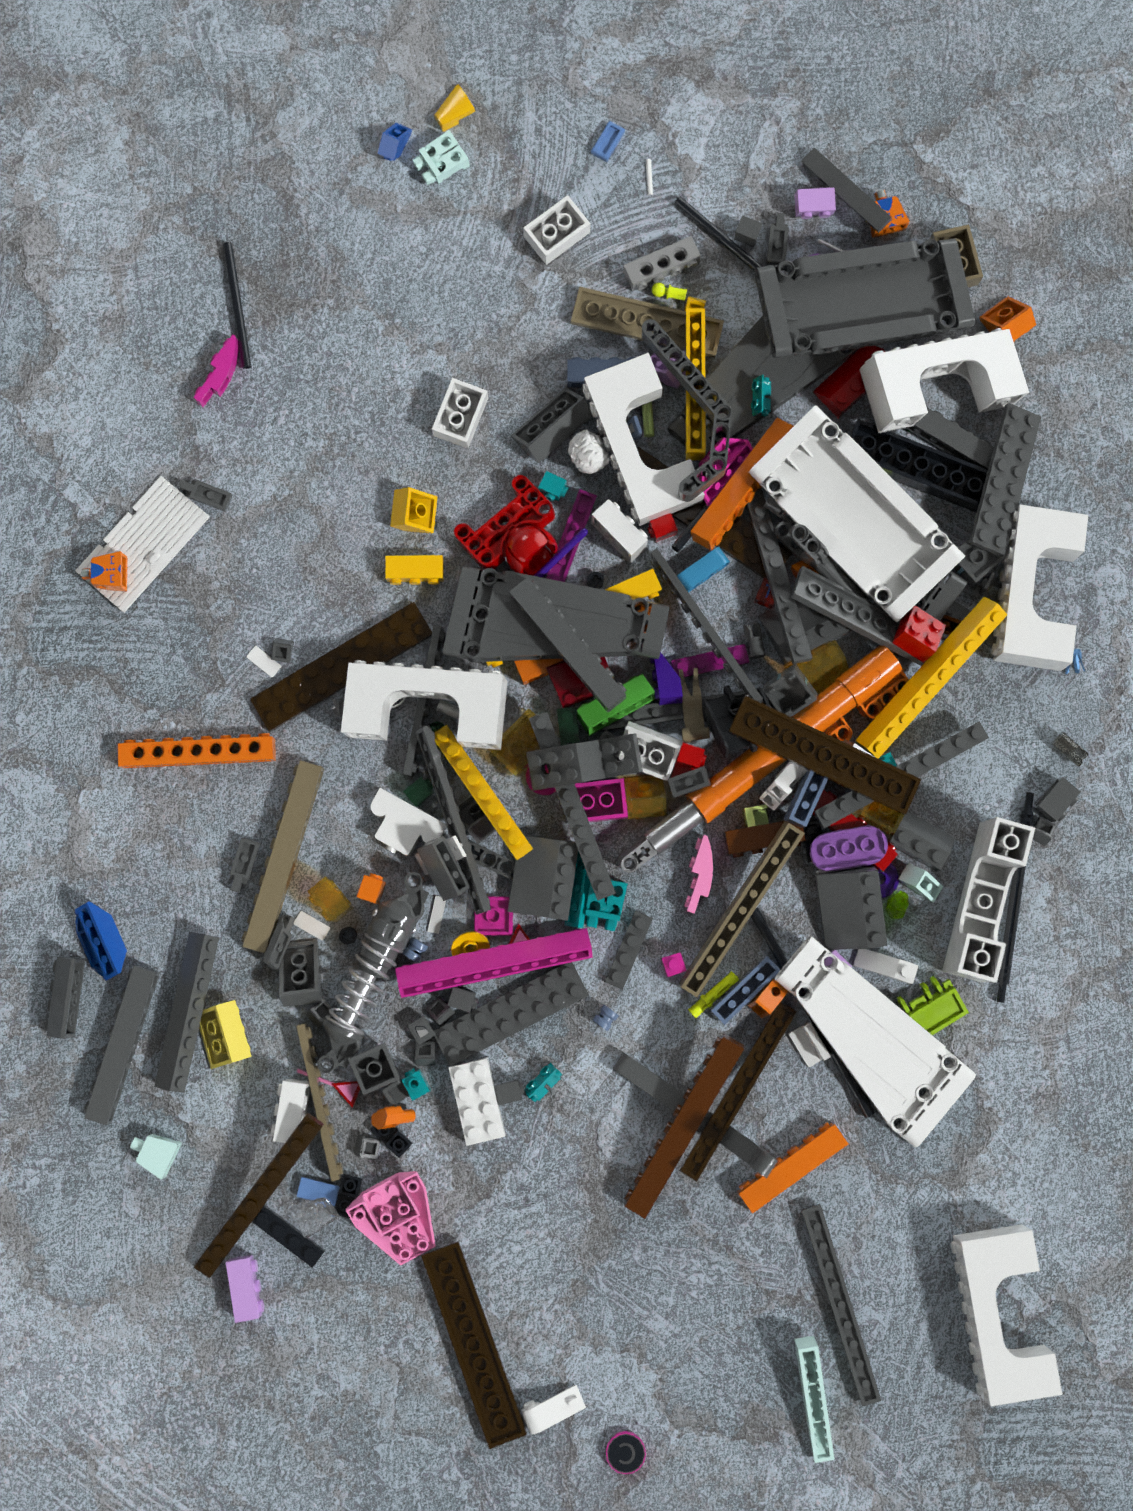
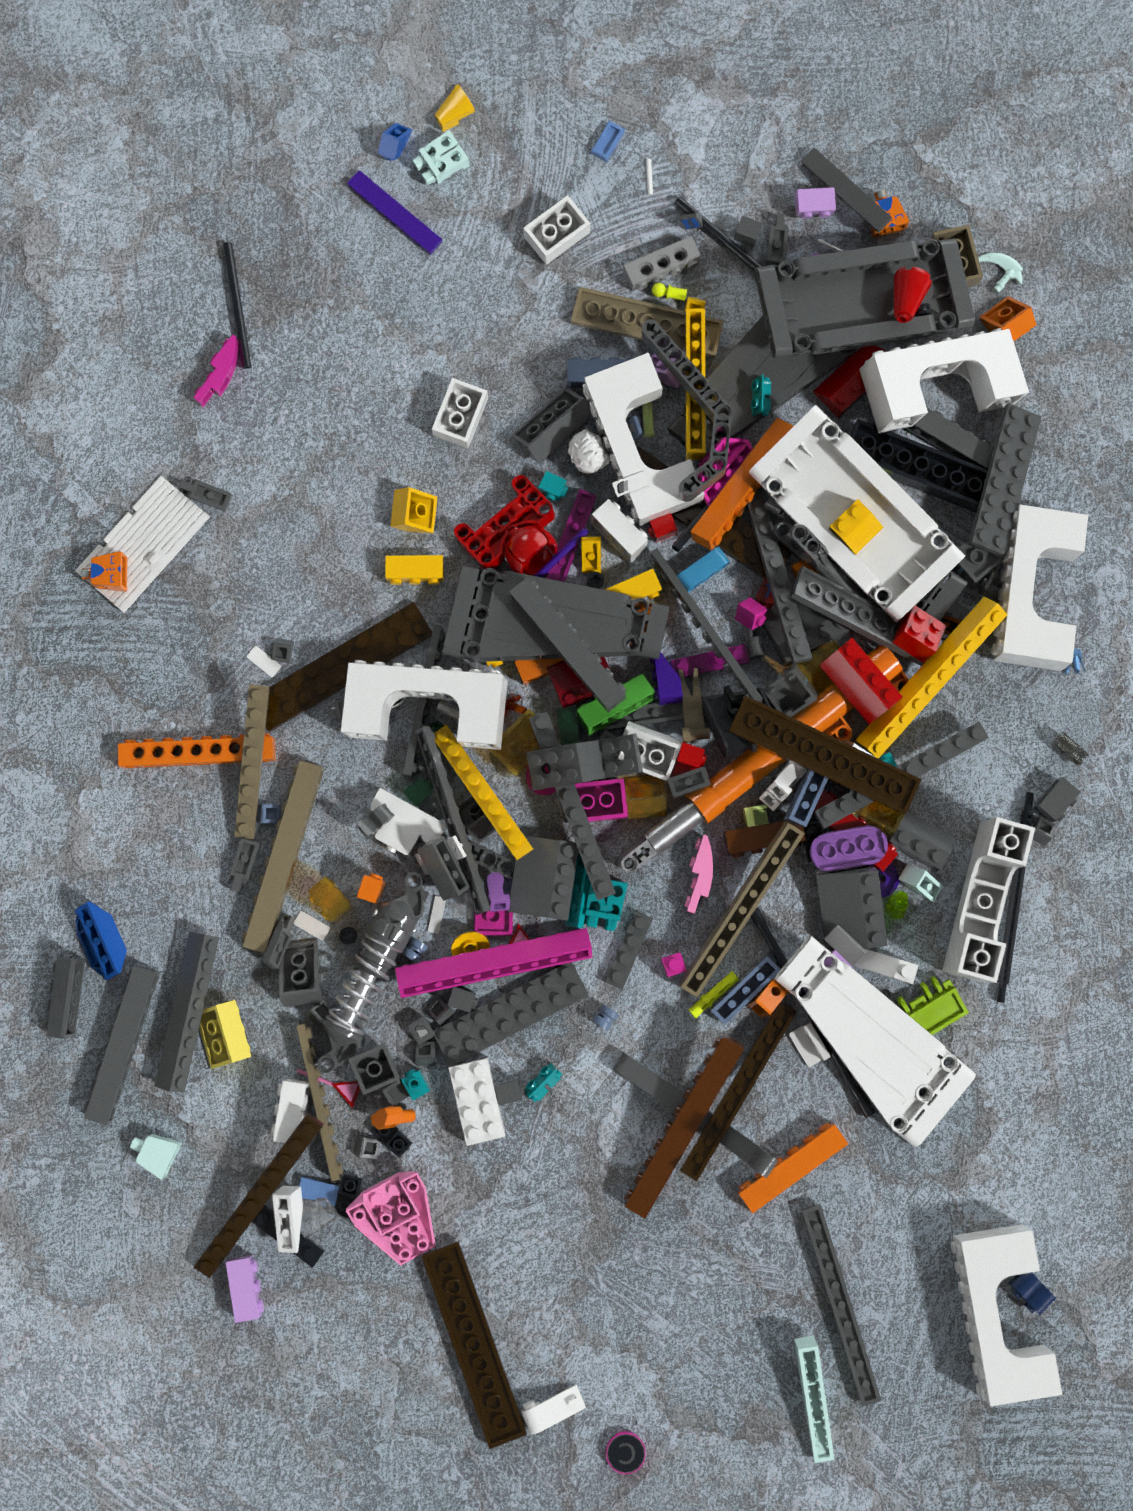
(251, 761): none -> dark tan plate
(268, 814): none -> sand blue slope
(288, 1216): none -> white slope
(375, 821): none -> dark grey leg
(394, 212): none -> dark purple tile
(495, 893): none -> medium lavender leg
(510, 705): none -> clear red piece
(591, 554): none -> yellow slope
(630, 483): none -> white sticker
(691, 221): none -> slope
(751, 613): none -> dark pink brick
(845, 945): none -> light grey tile
(856, 526): none -> yellow slope
(860, 681): none -> red slope
(909, 292): none -> red cone
(923, 310): none -> black bush
(1008, 264): none -> light aqua piece
(1032, 1291): none -> dark blue brick

